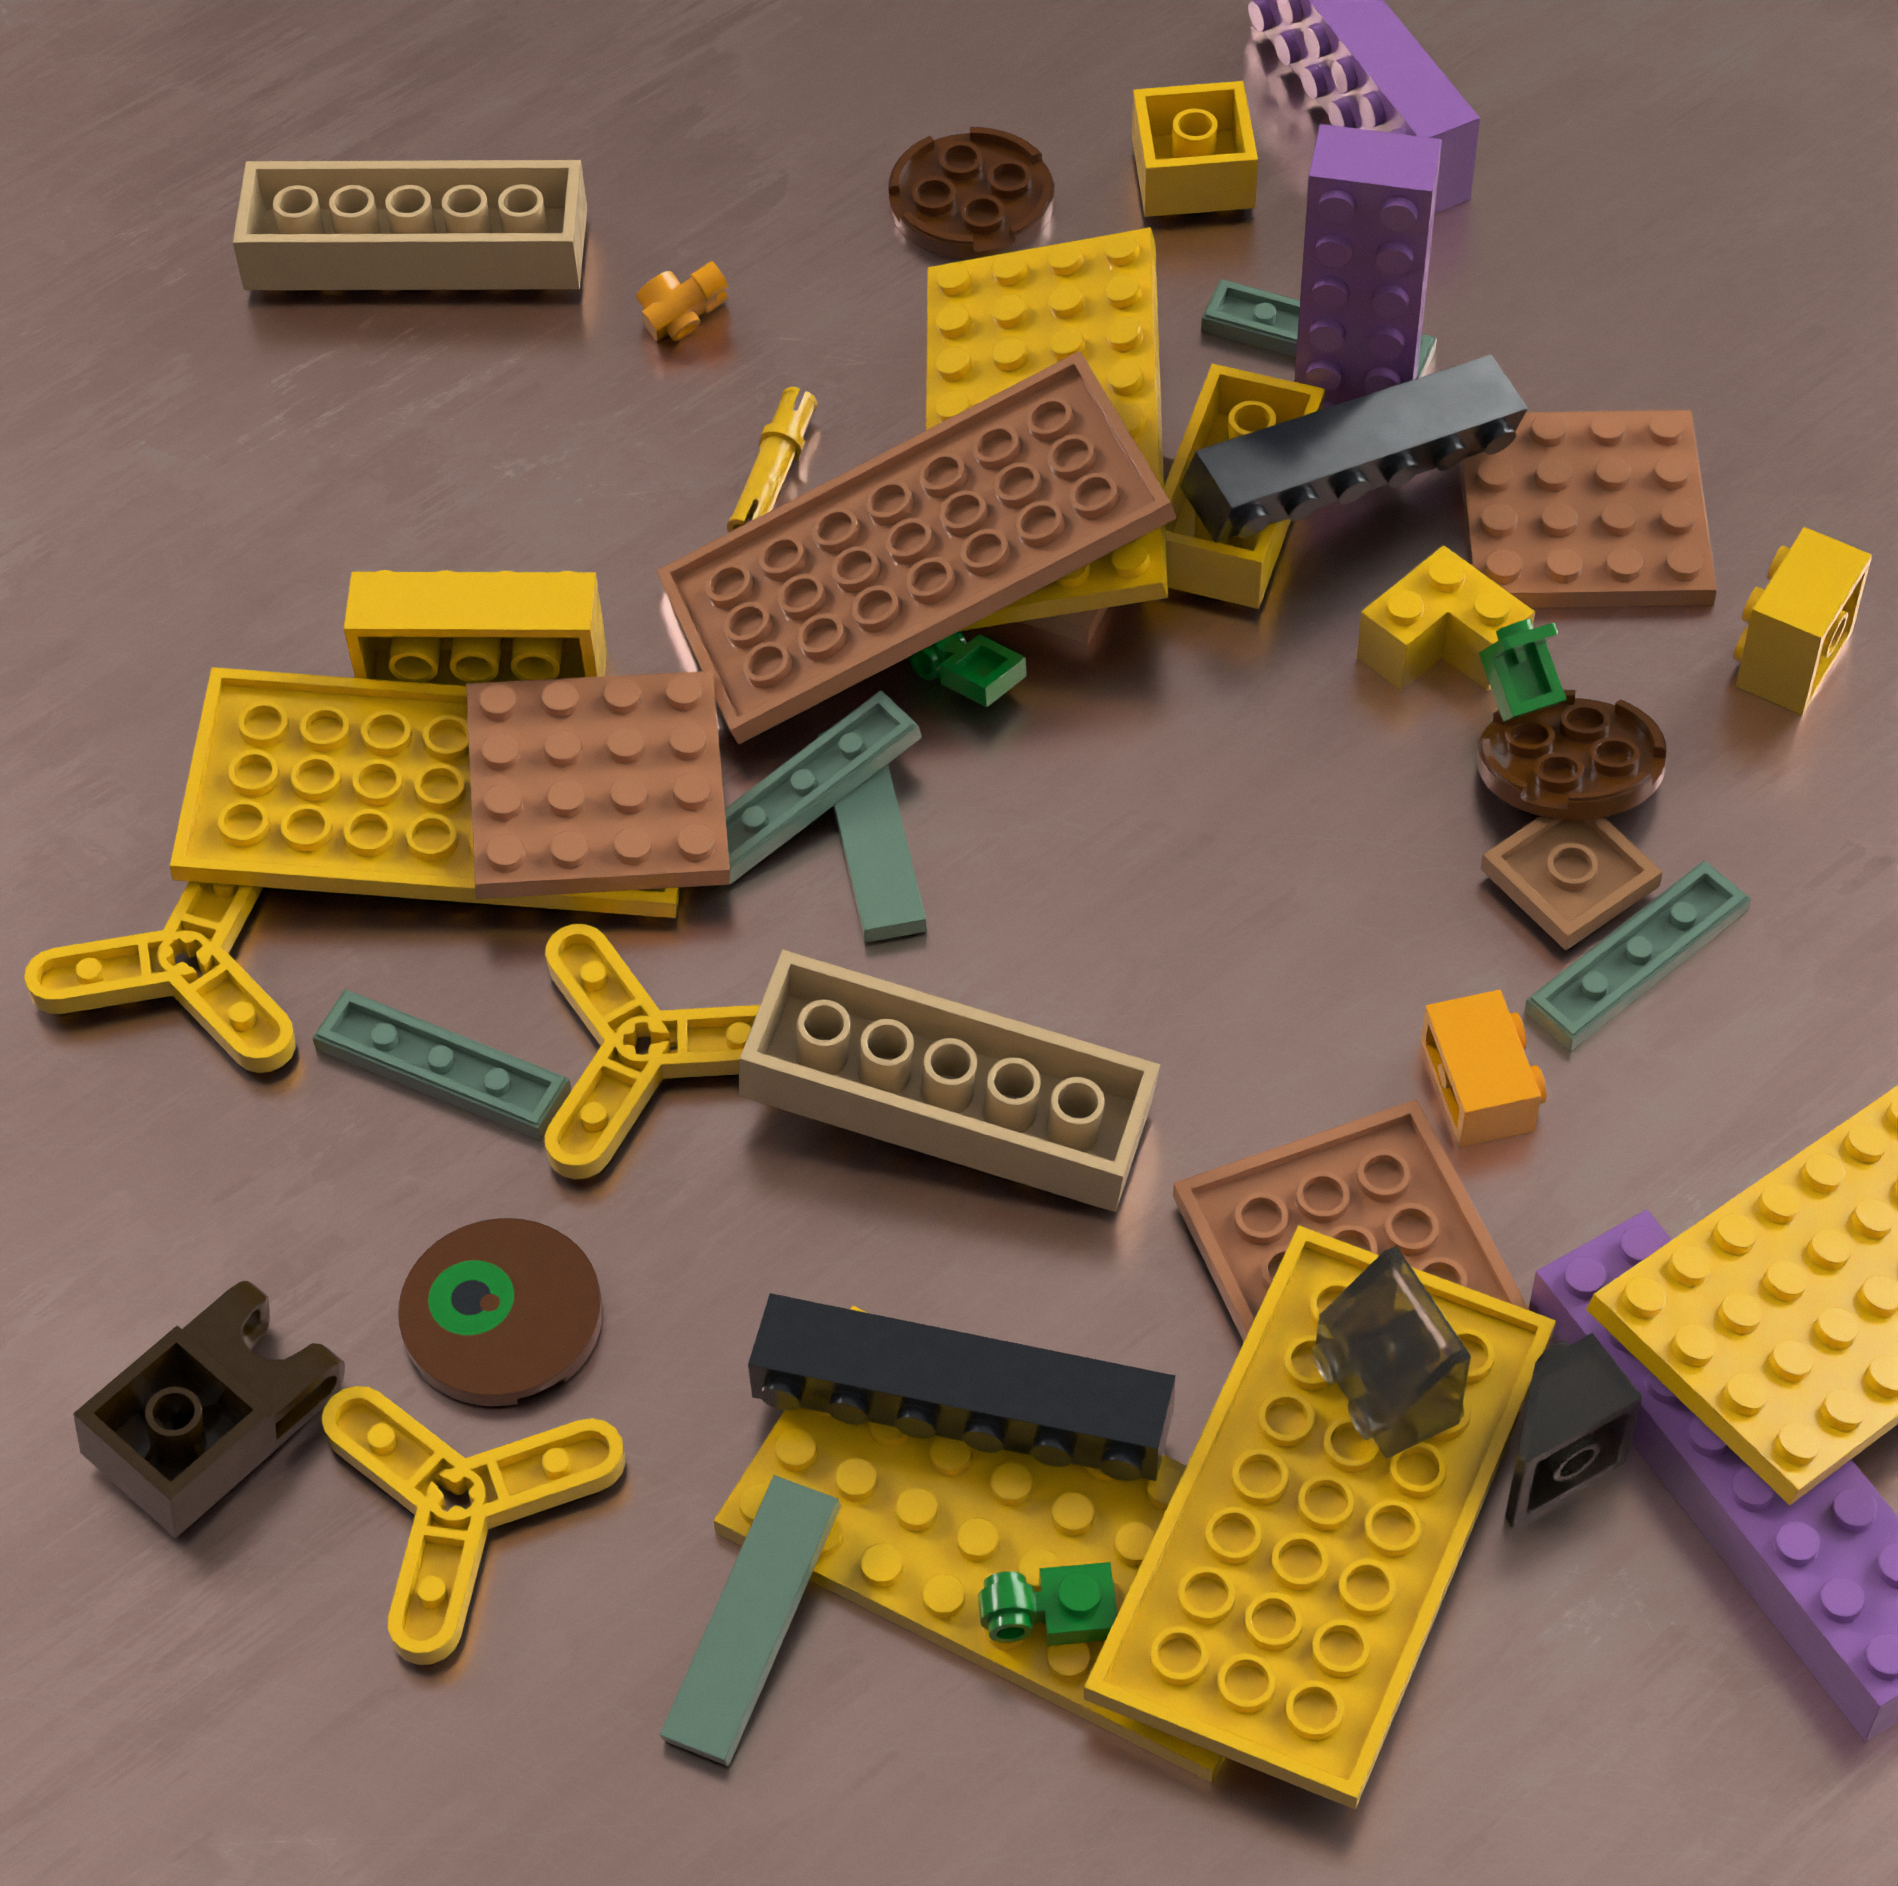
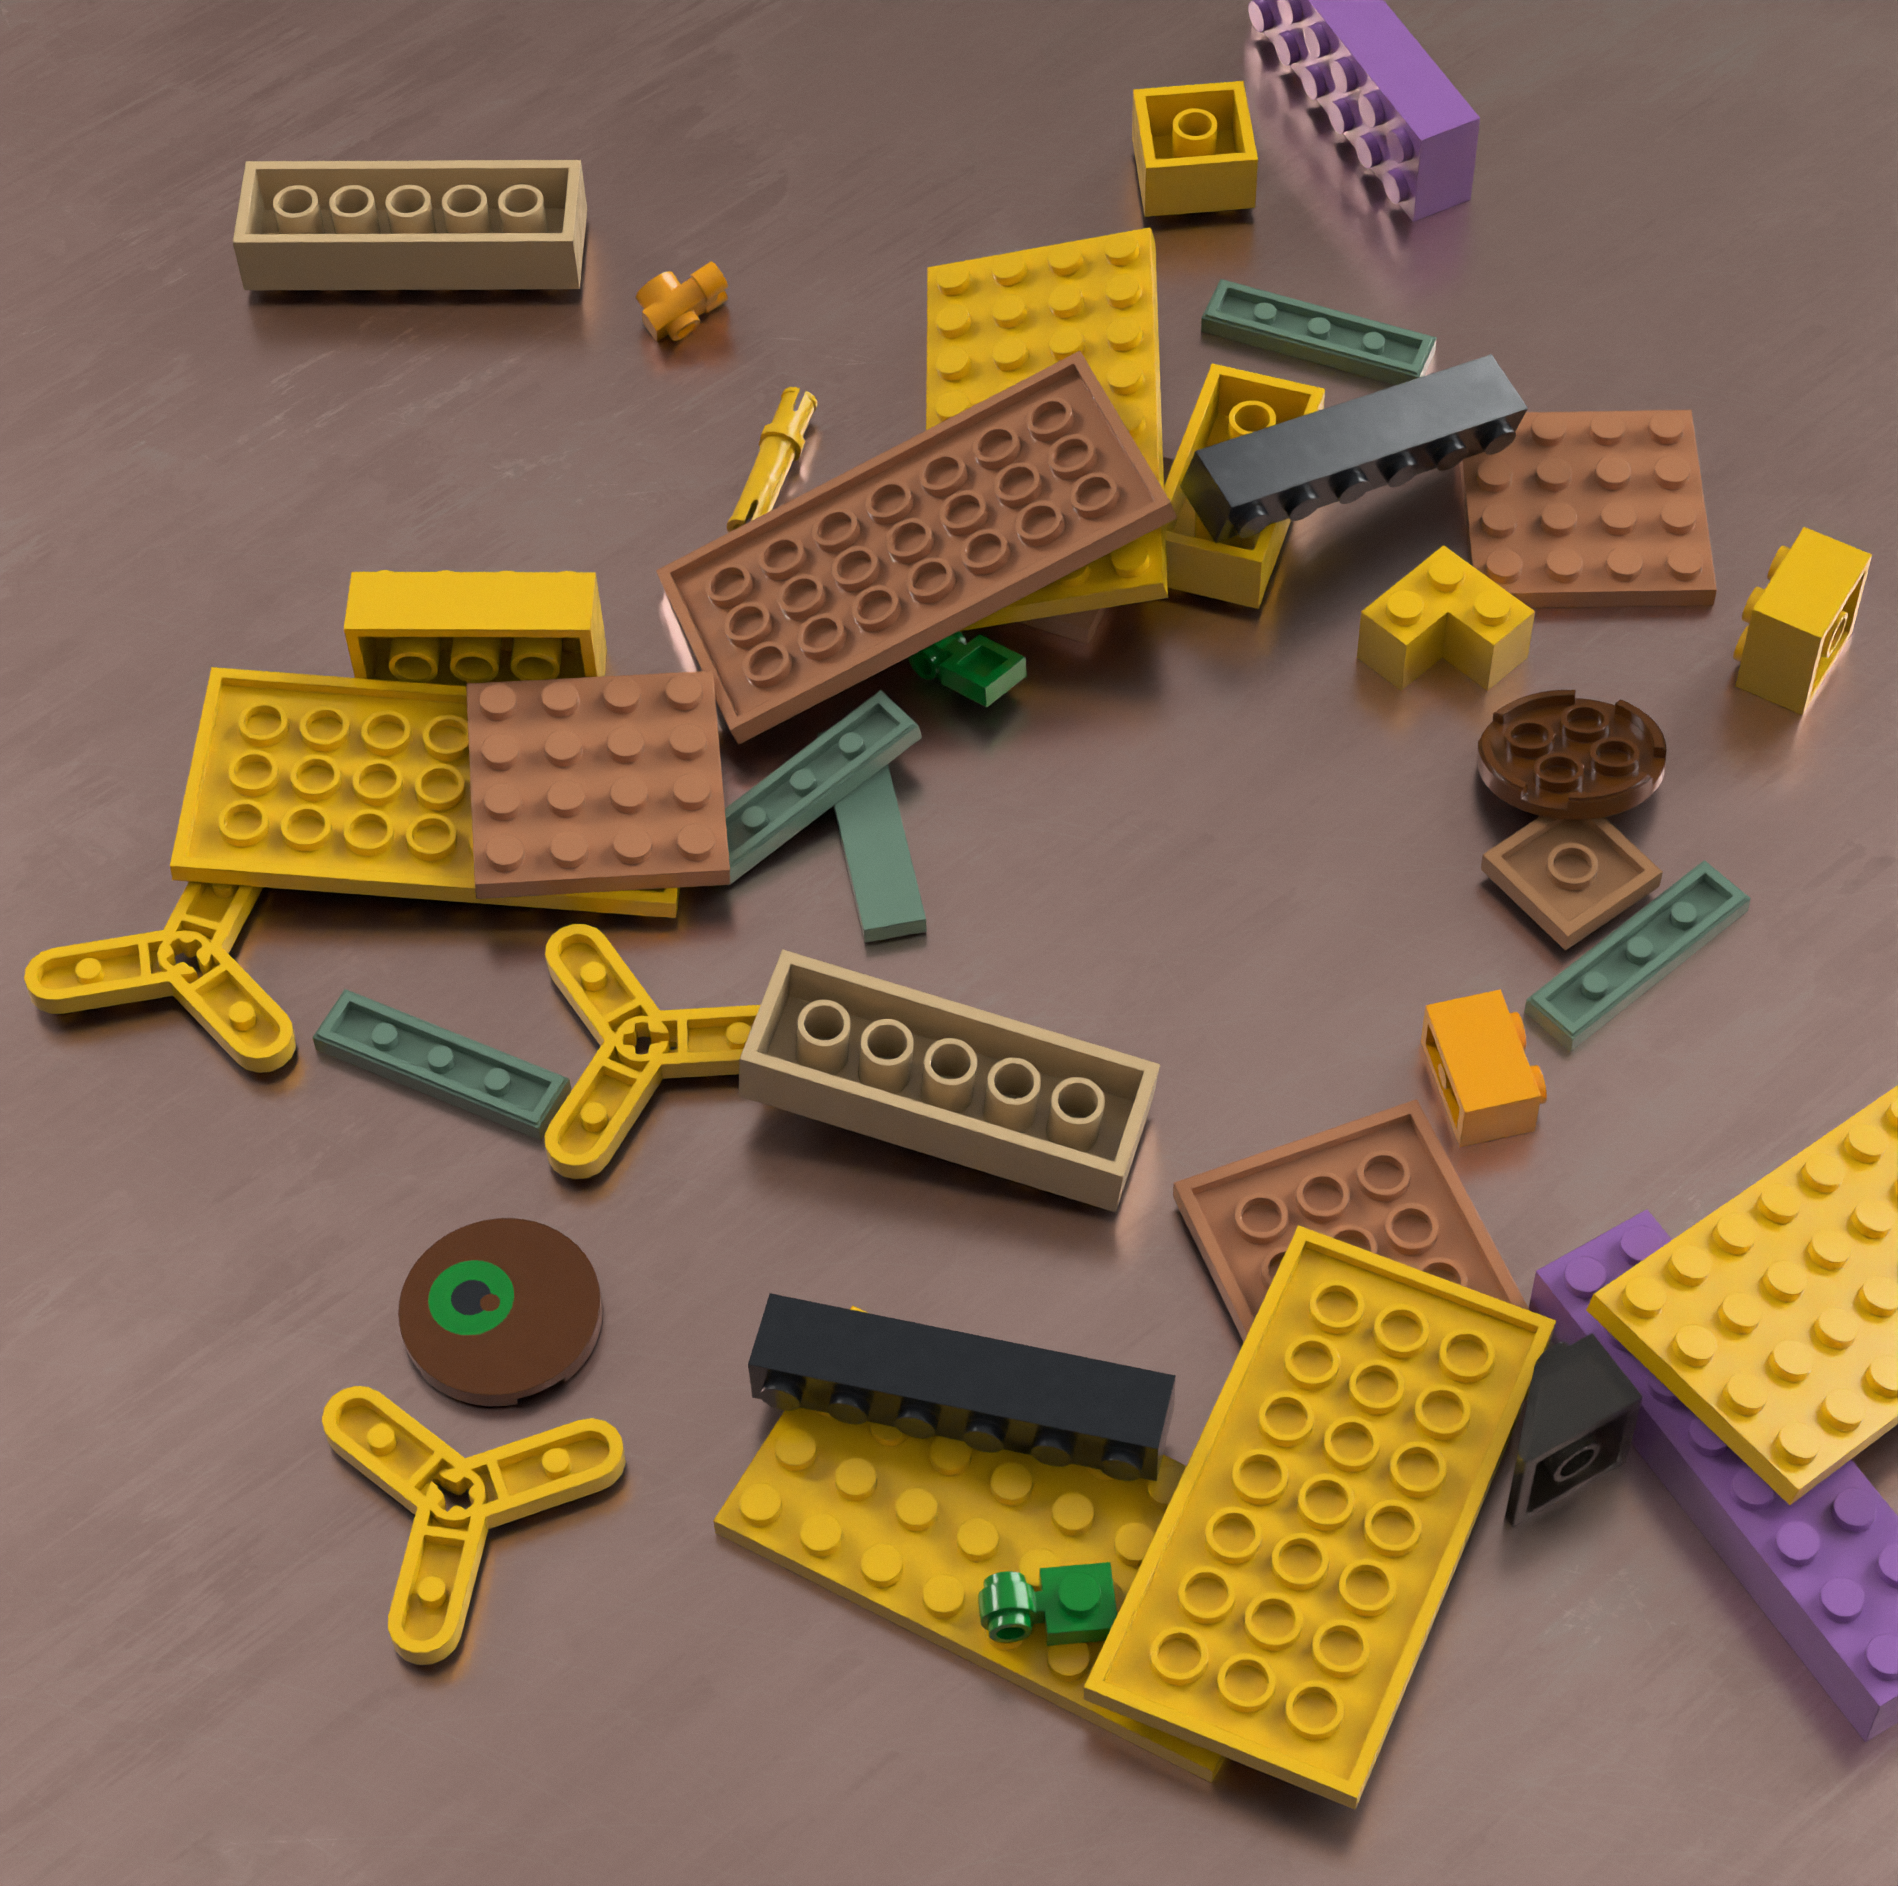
(203, 1409): dark brown brick -> none
(750, 1620): sand green tile -> none
(971, 193): reddish brown tile -> none
(1365, 260): medium lavender brick -> none
(1392, 1356): clear smoke slope -> none
(1522, 669): green bracket -> none

